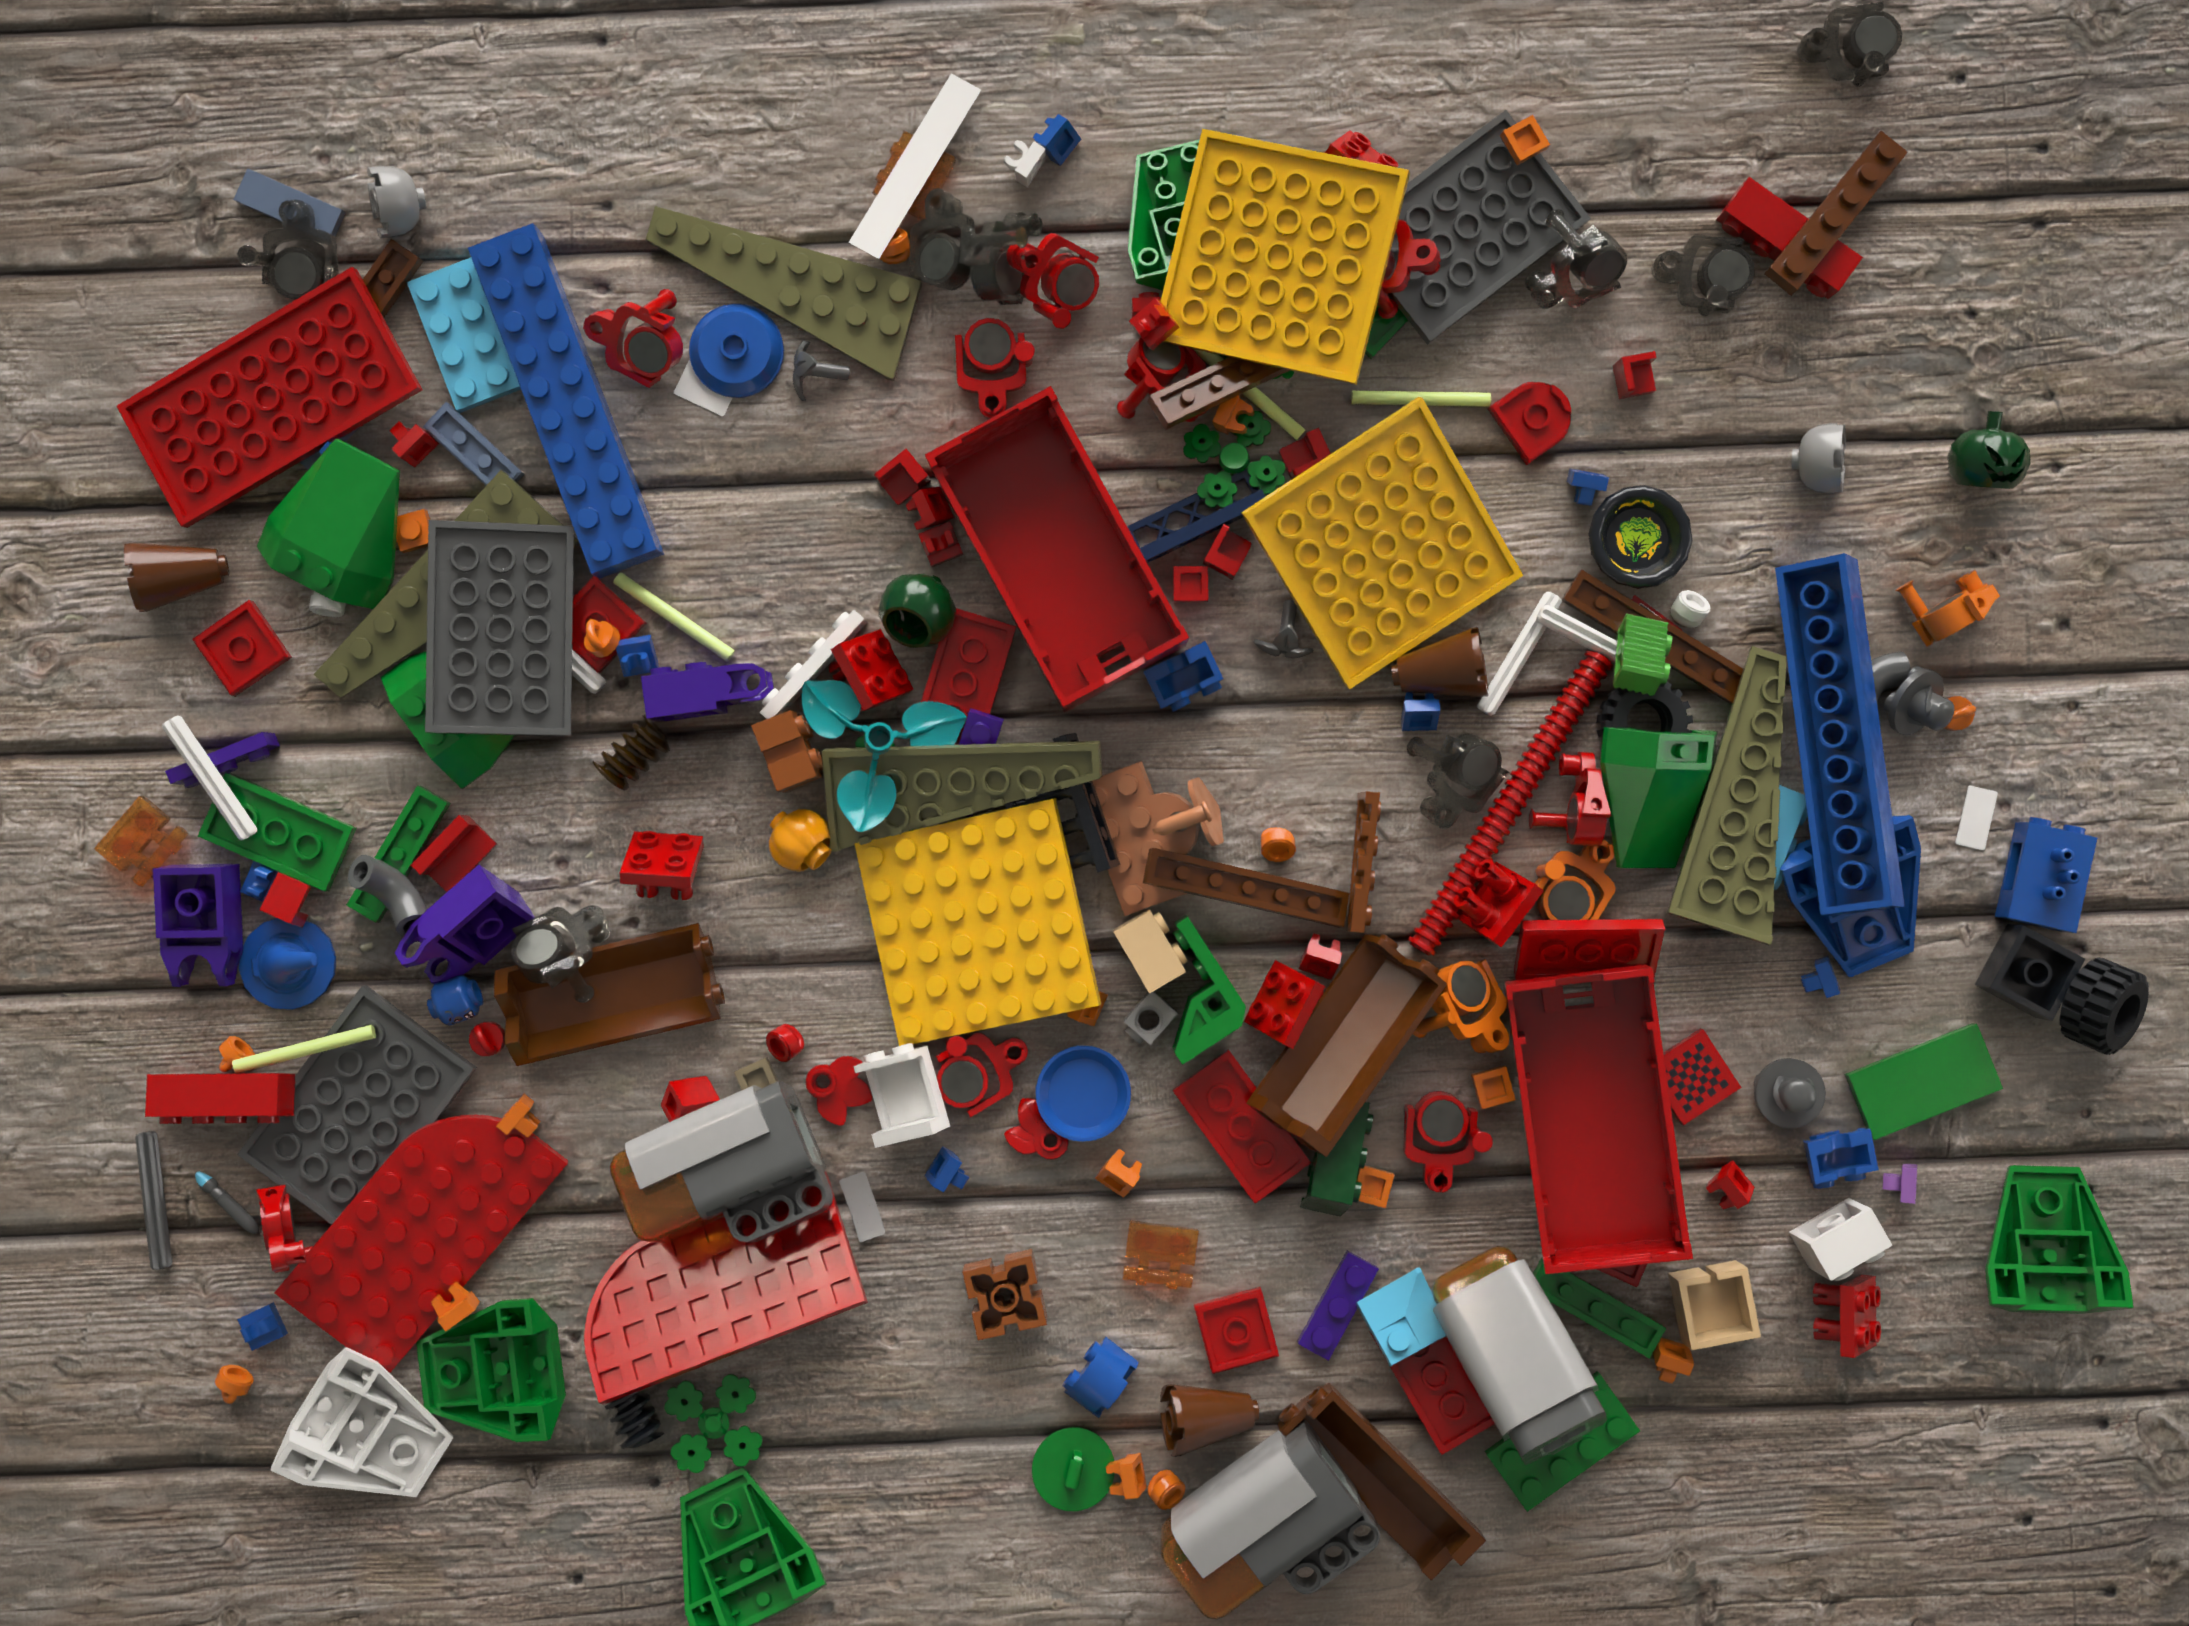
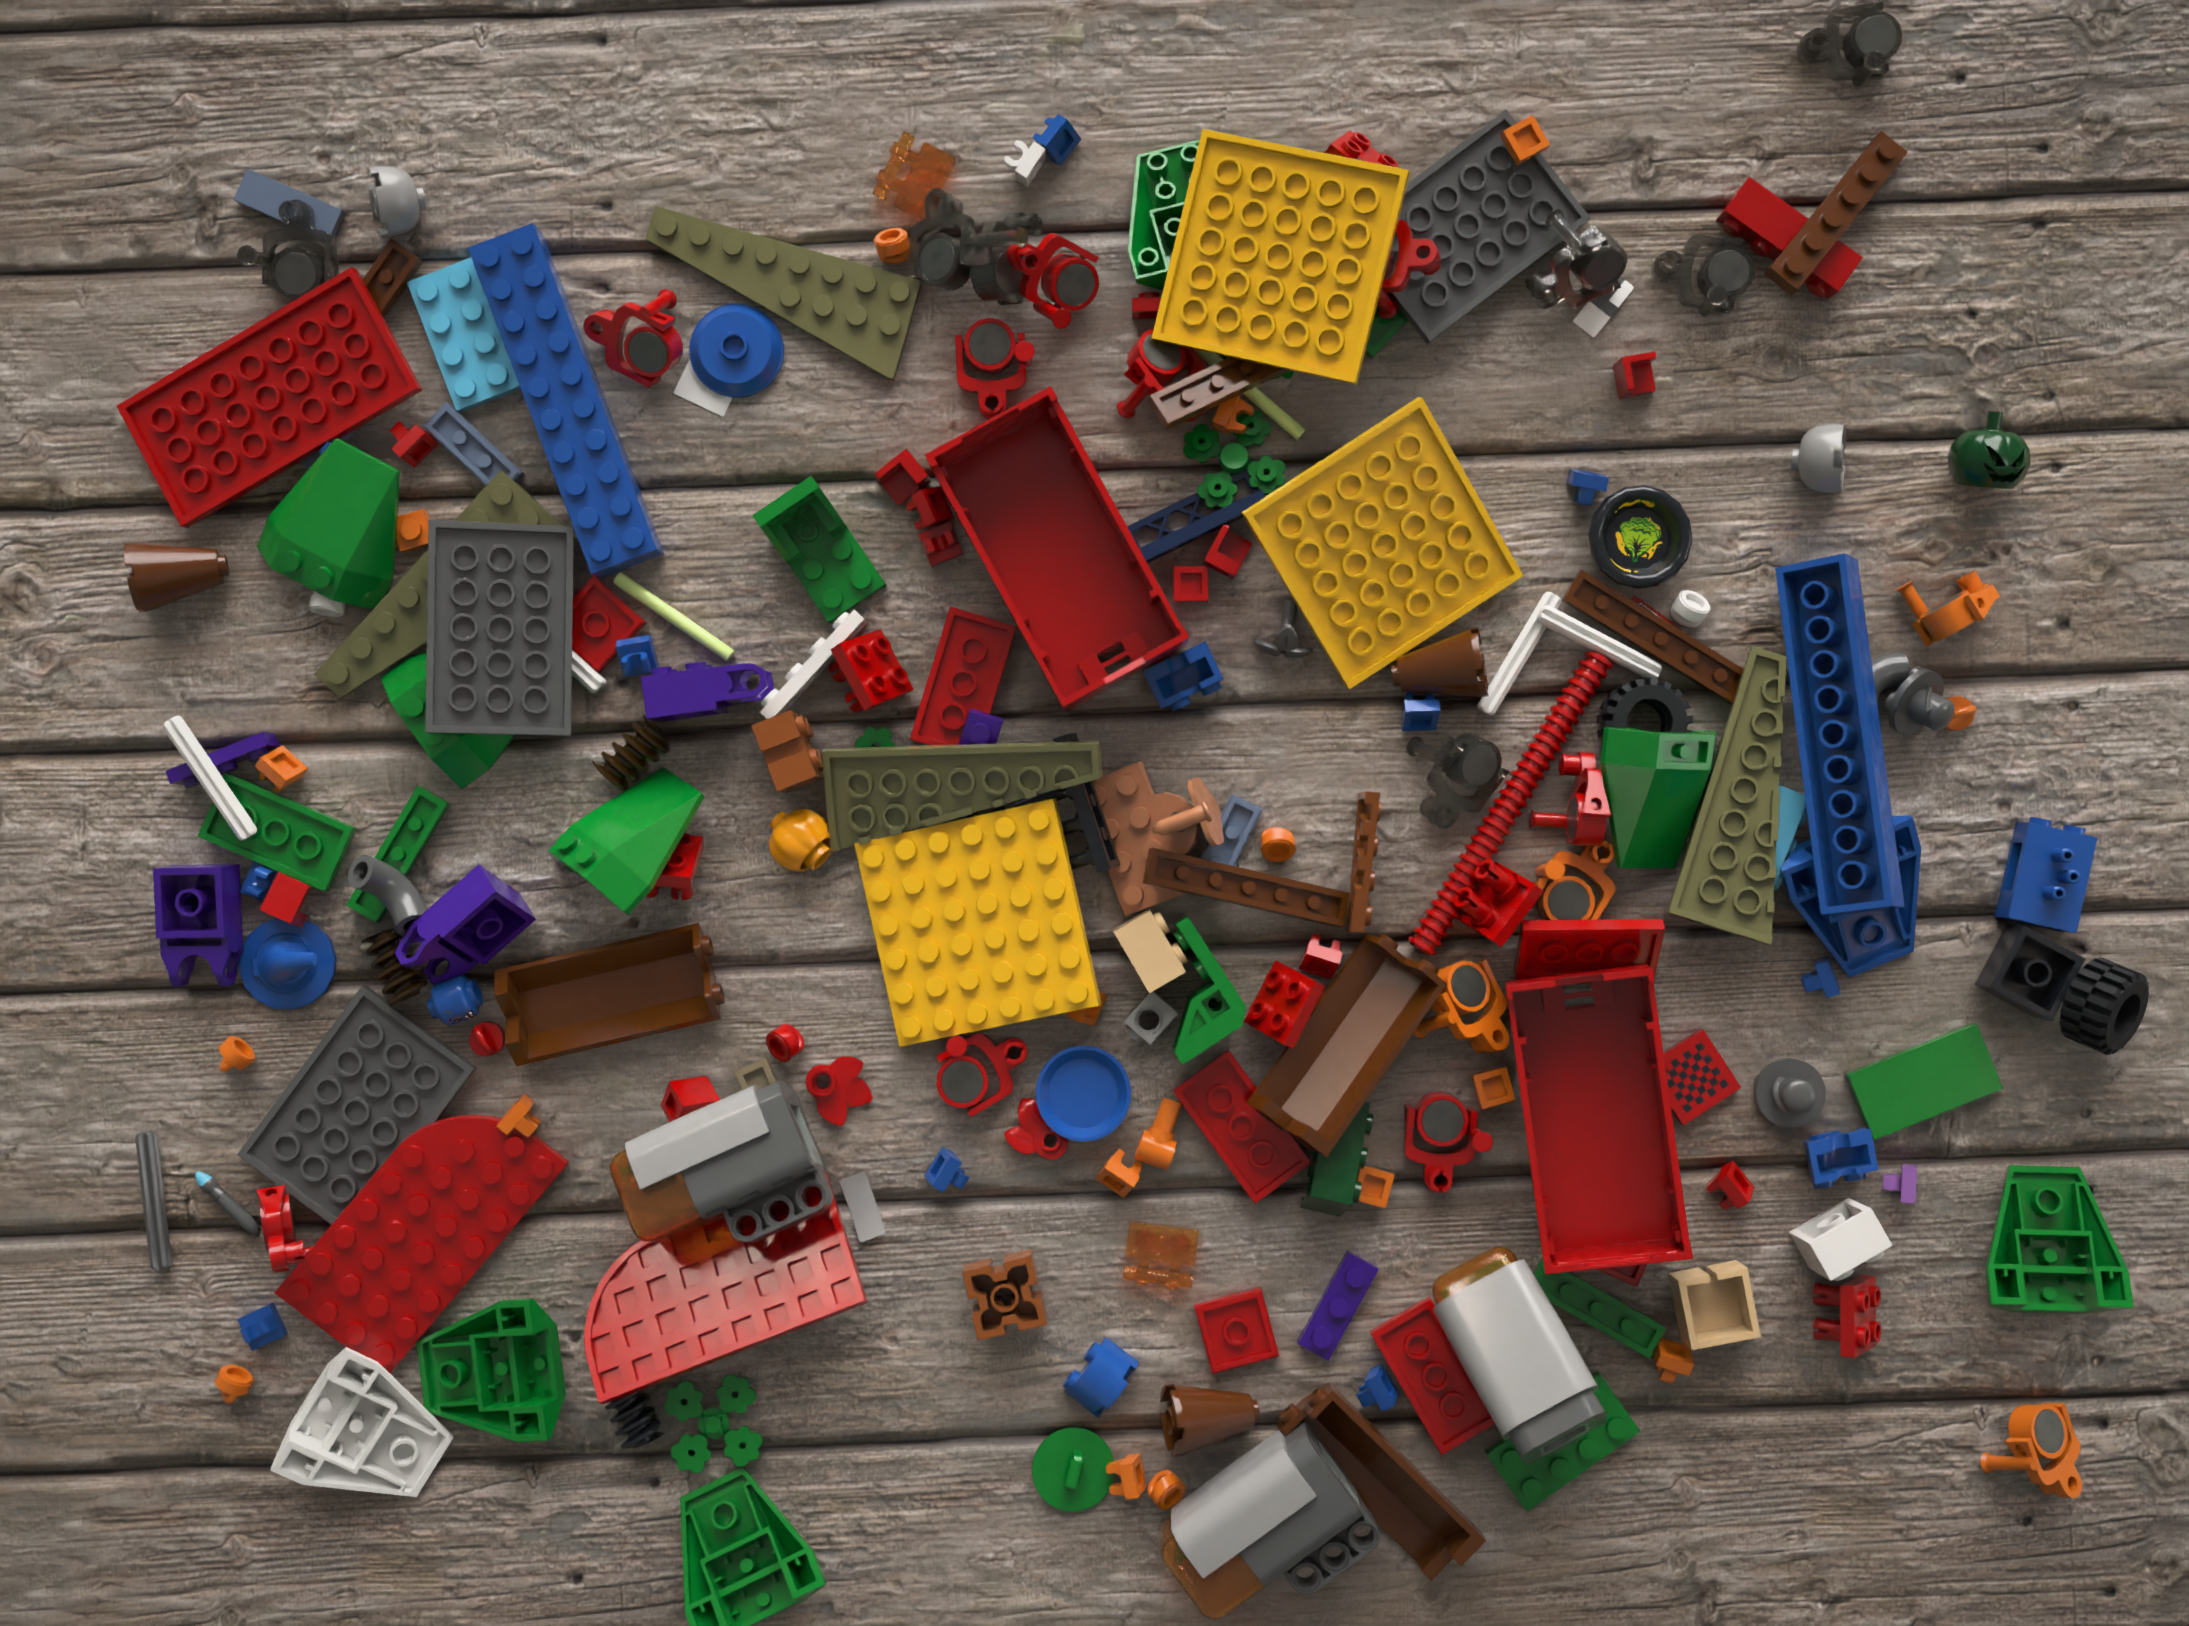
(133, 833): clear orange plate -> none
(220, 1095): red brick -> none
(242, 648): red tile -> none
(280, 768): none -> orange tile
(304, 1049): yellowish green bar -> none
(401, 979): none -> dark brown piece
(453, 1312): orange tile -> none
(455, 852): red panel -> none
(544, 954): clear smoke piece -> none
(601, 638): orange tile -> none
(629, 838): none -> green wedge
(806, 366): dark grey plant -> none
(819, 549): none -> green bracket
(863, 796): teal plant -> none
(904, 1094): white panel -> none
(914, 166): white sticker -> none
(917, 610): dark green piece -> none
(1154, 323): red tile -> none
(1158, 1142): none -> orange pin
(1237, 824): none -> sand blue tile
(1304, 453): red panel -> none
(1378, 1389): none -> blue tile
(1402, 1317): medium azure plate -> none
(1430, 398): yellowish green bar -> none
(1533, 418): red tile -> none
(1599, 311): none -> white sticker
(1641, 654): bright green brick -> none
(1976, 817): white sticker -> none
(2041, 1433): none -> orange piece

